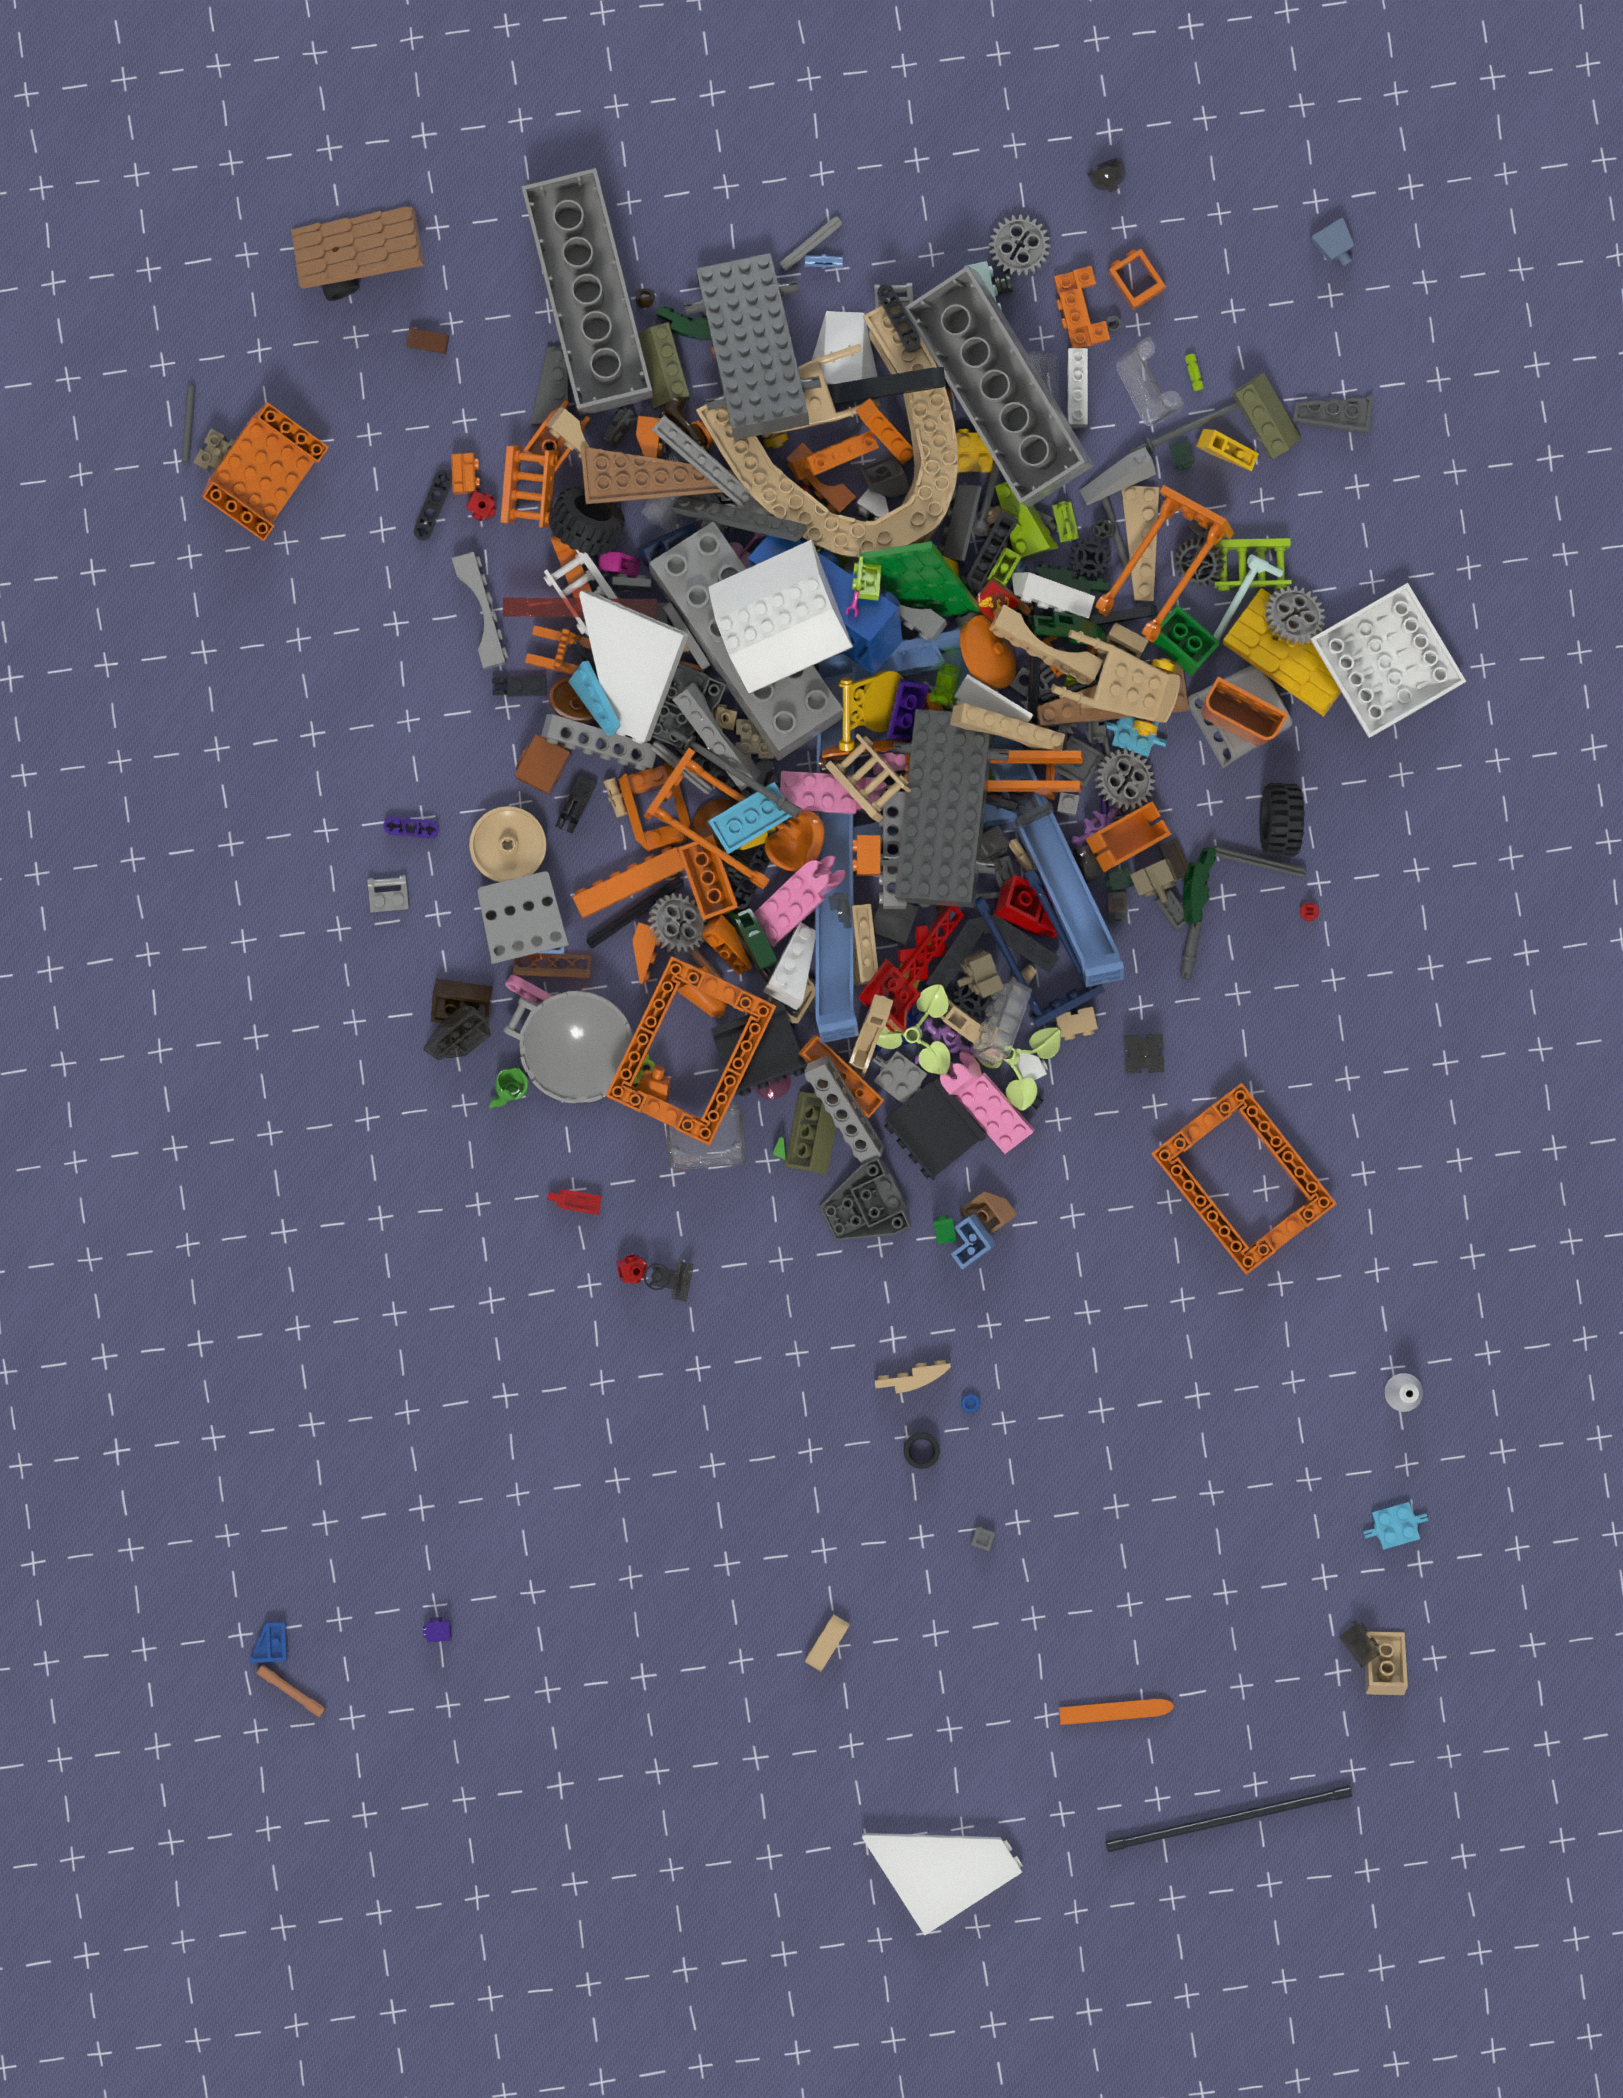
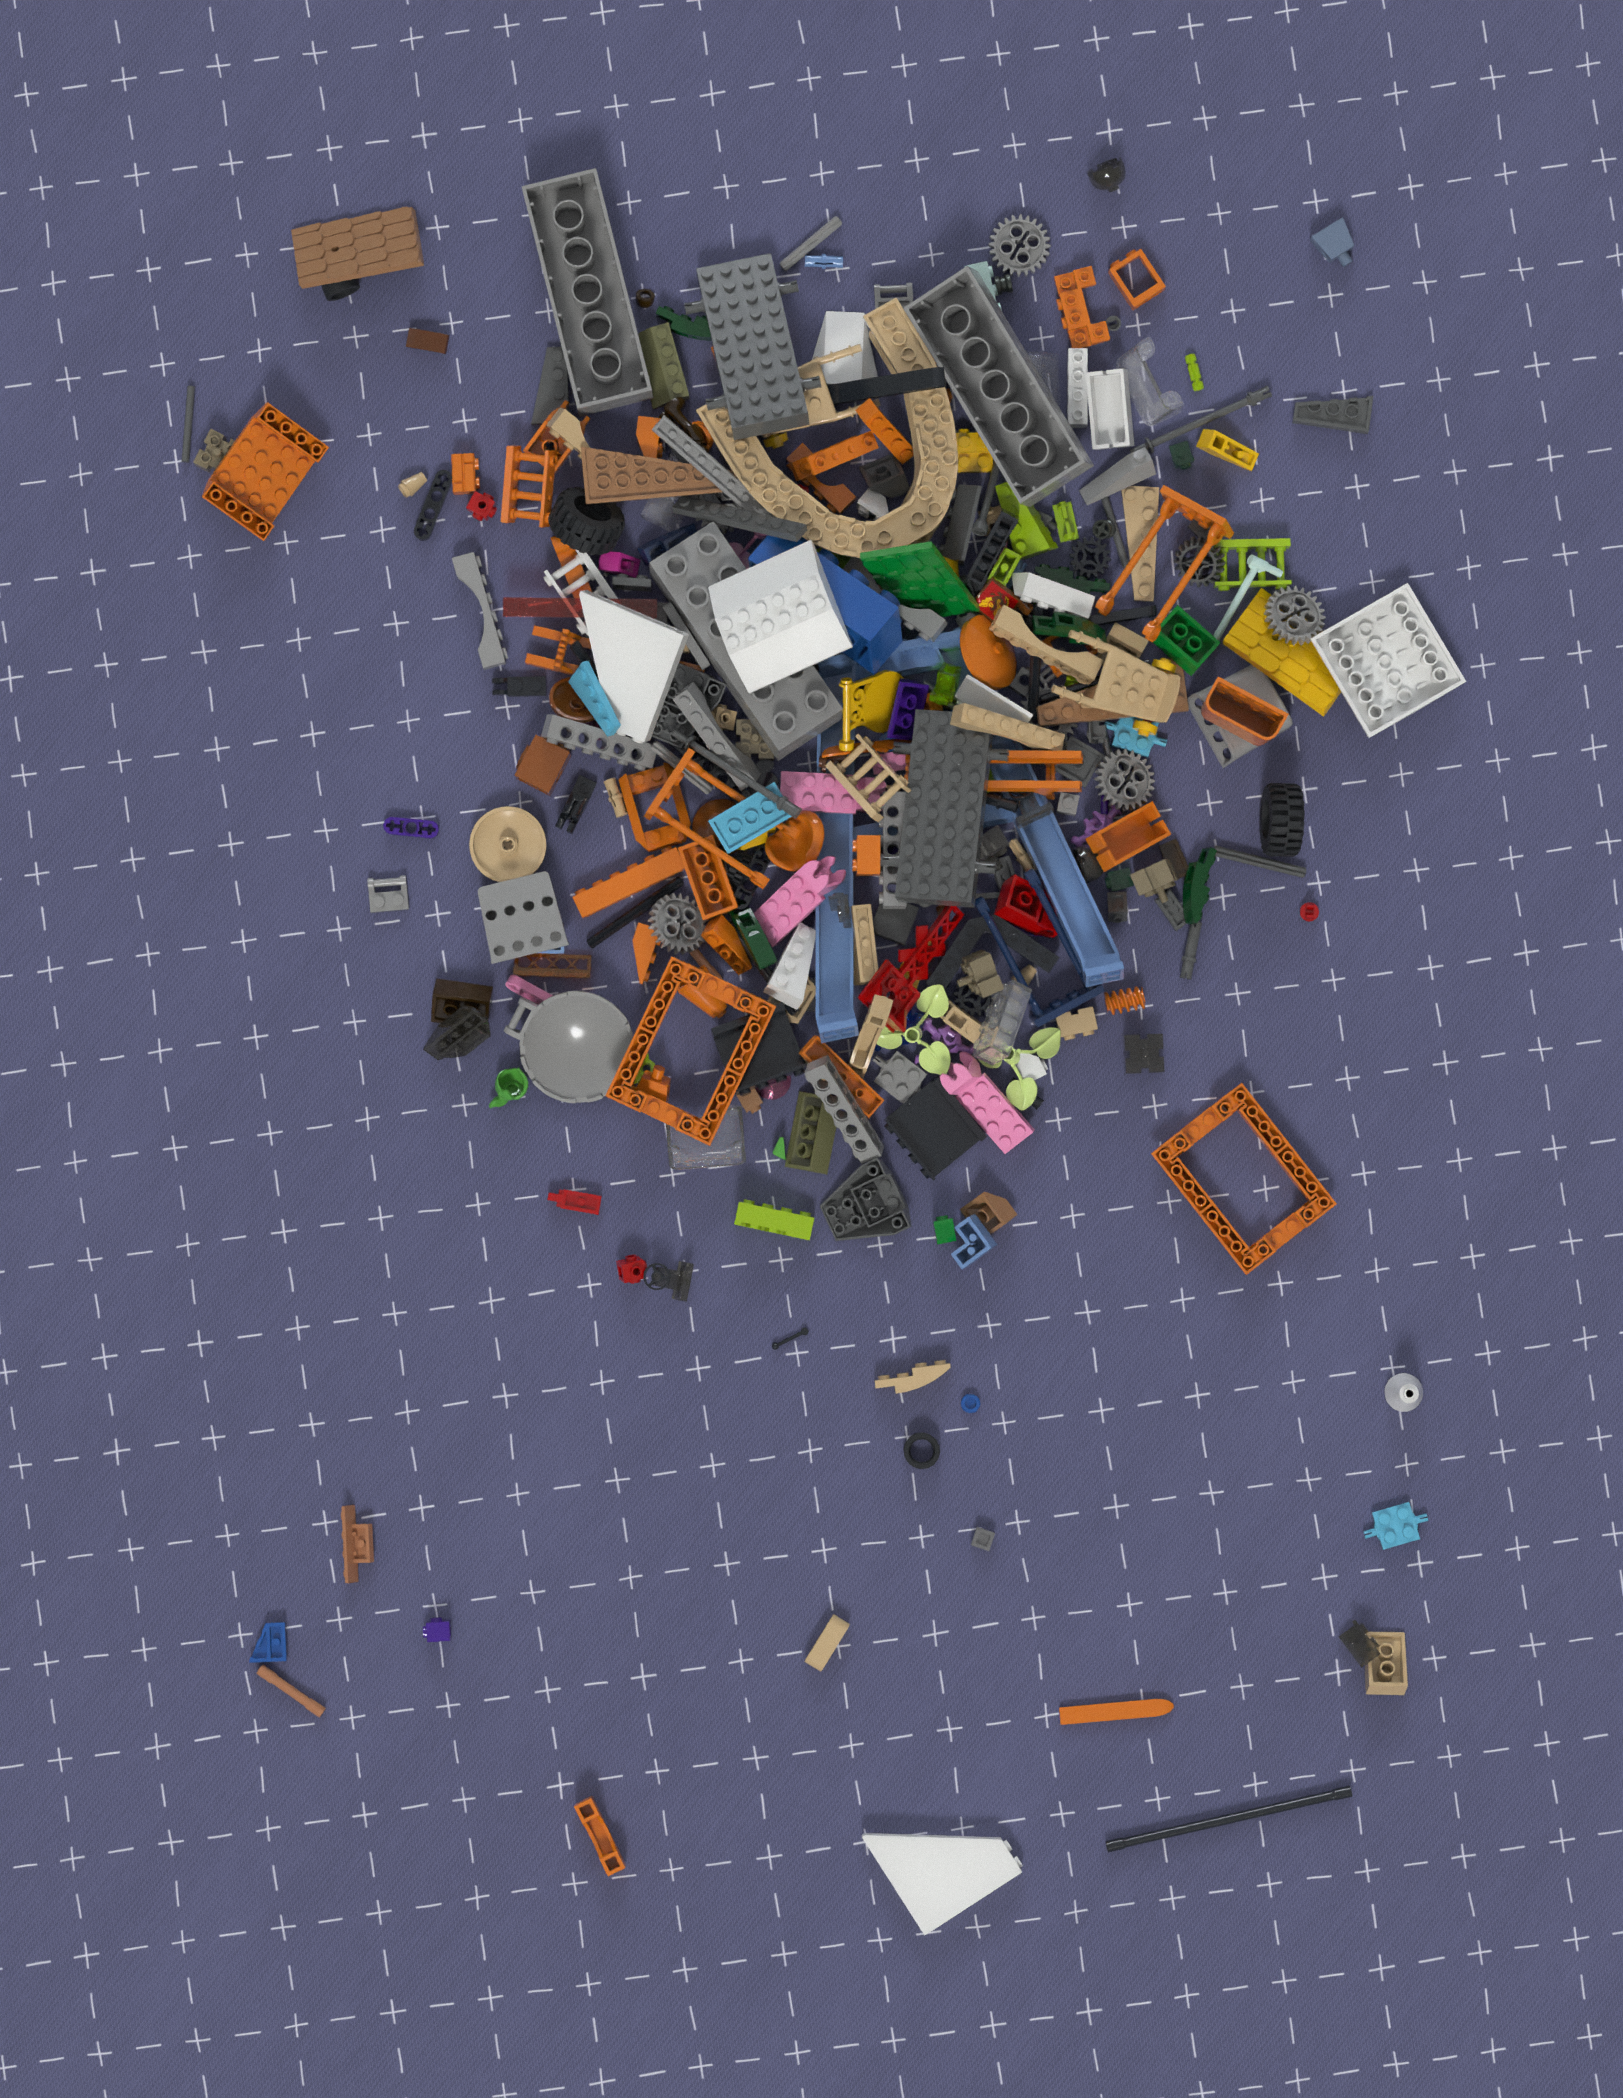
(356, 1543): none -> nougat bracket
(412, 484): none -> tan cone
(600, 1835): none -> orange arch
(615, 434): dark grey hinge -> none
(751, 1101): none -> medium nougat brick
(774, 1221): none -> lime wedge
(804, 1331): none -> black hinge
(854, 605): dark pink hand -> none
(867, 580): lime bracket -> none
(898, 318): black beam -> none
(1109, 409): none -> white piece
(1124, 1000): none -> orange piece
(1266, 416): olive slope -> none

